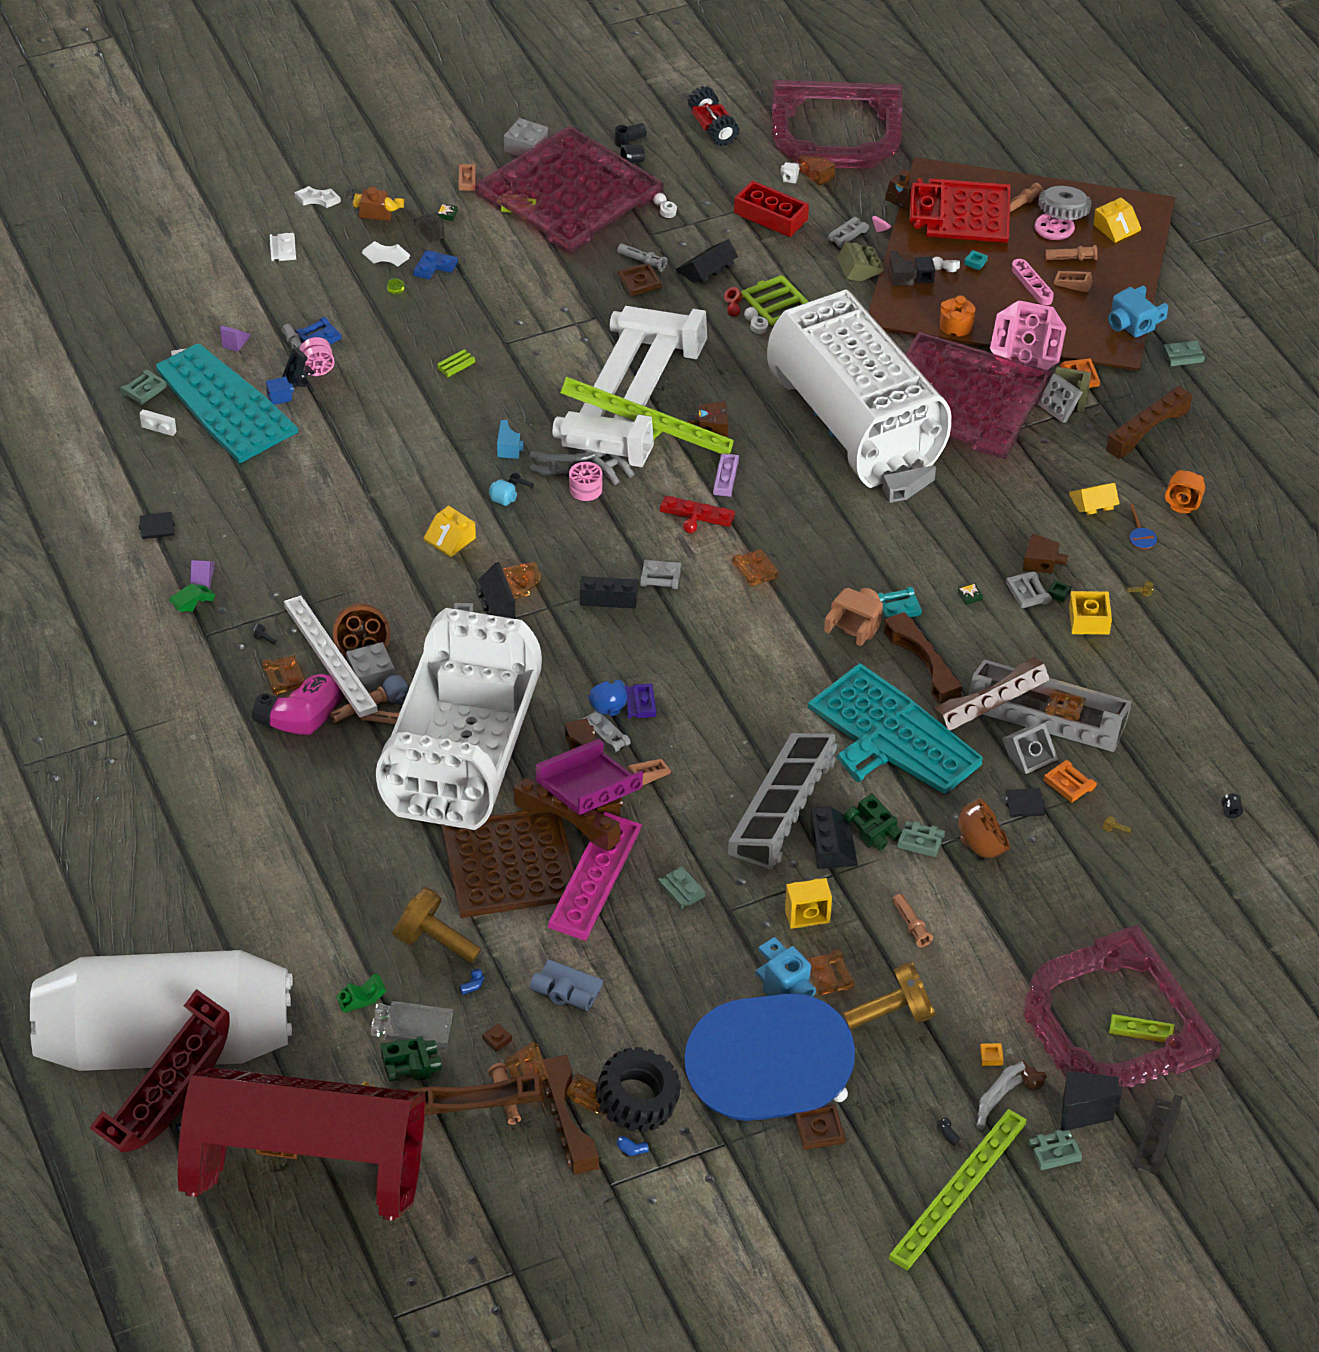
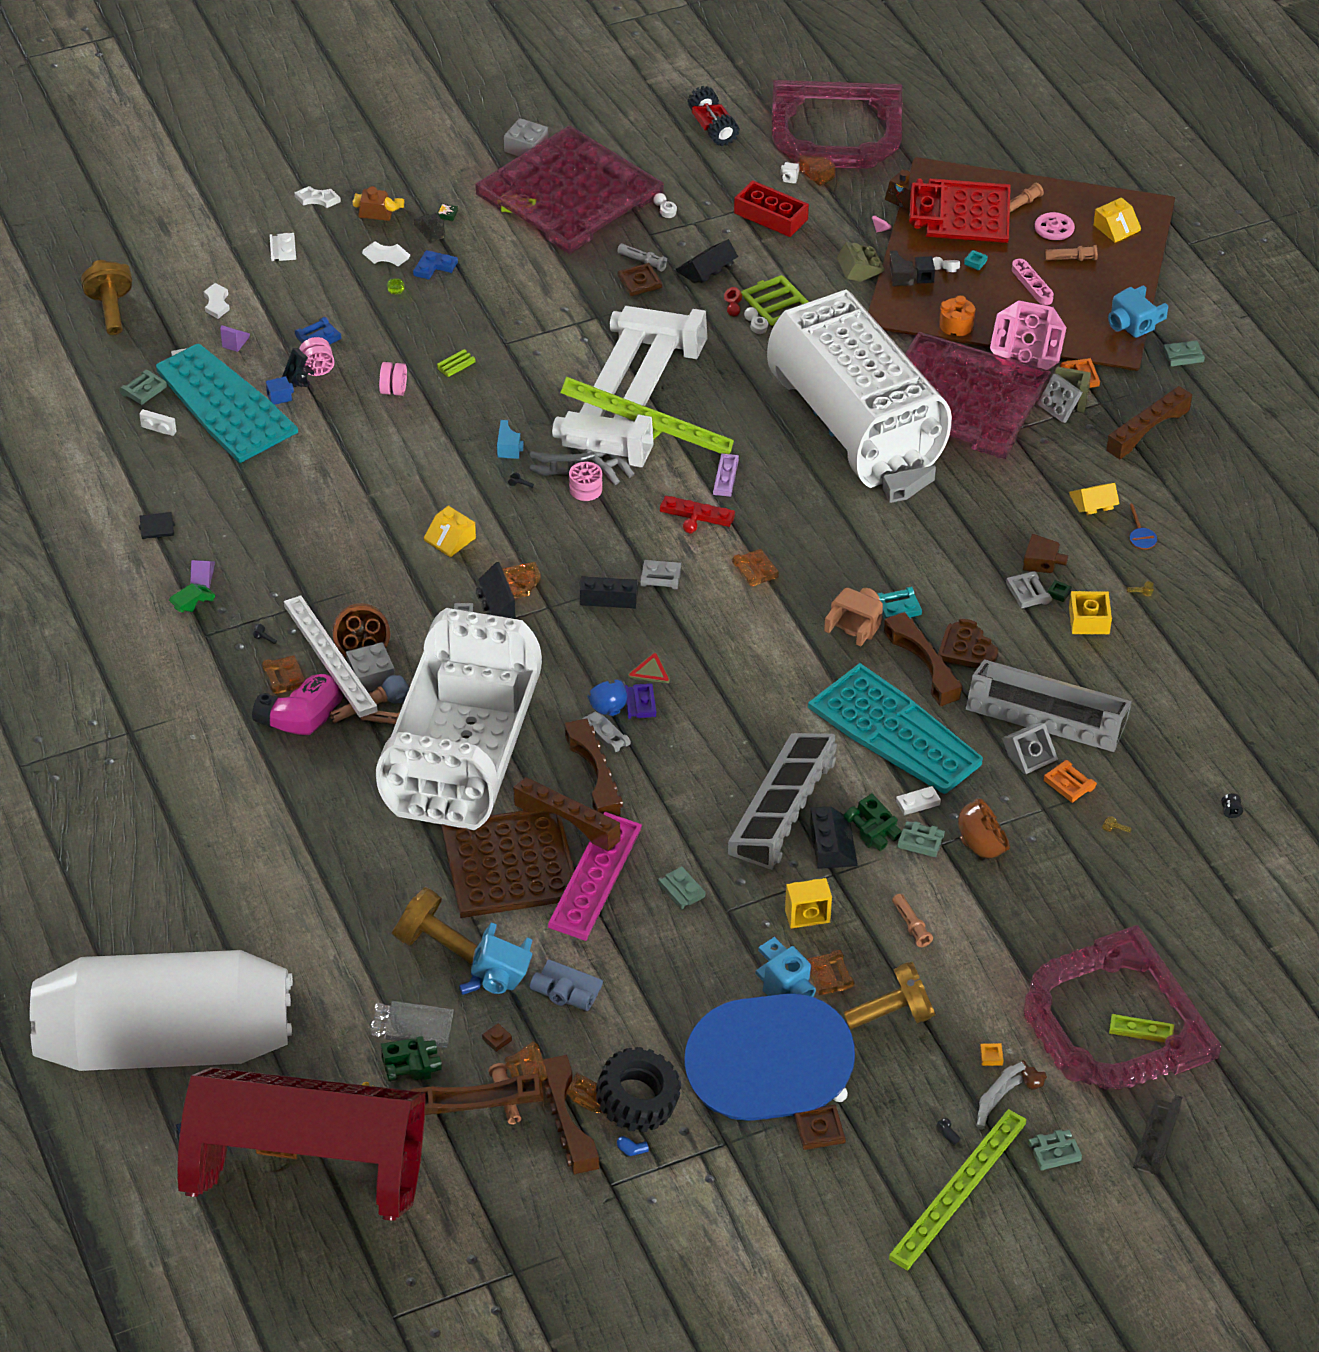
(107, 283): none -> pearl gold piece
(164, 1087): dark red slope -> none
(216, 295): none -> white tile
(293, 338): light grey pin -> none
(357, 997): green slope -> none
(393, 378): none -> bright pink wheel
(467, 177): nougat plate -> none
(500, 962): none -> dark azure piece
(502, 492): medium azure head -> none
(586, 777): magenta panel -> none
(625, 134): black piece -> none
(632, 153): black piece -> none
(650, 670): none -> piece
(651, 766): nougat slope -> none
(712, 418): reddish brown torso -> none
(847, 232): light grey plate -> none
(858, 753): teal plate -> none
(918, 800): none -> white plate
(966, 645): none -> reddish brown plate
(970, 594): dark green tile -> none
(1020, 680): arch -> none
(1025, 802): black piece -> none
(1064, 202): light grey gear -> none
(1071, 707): clear orange plate -> none
(1074, 280): nougat slope -> none
(1089, 1099): black slope -> none
(1185, 491): orange brick -> none

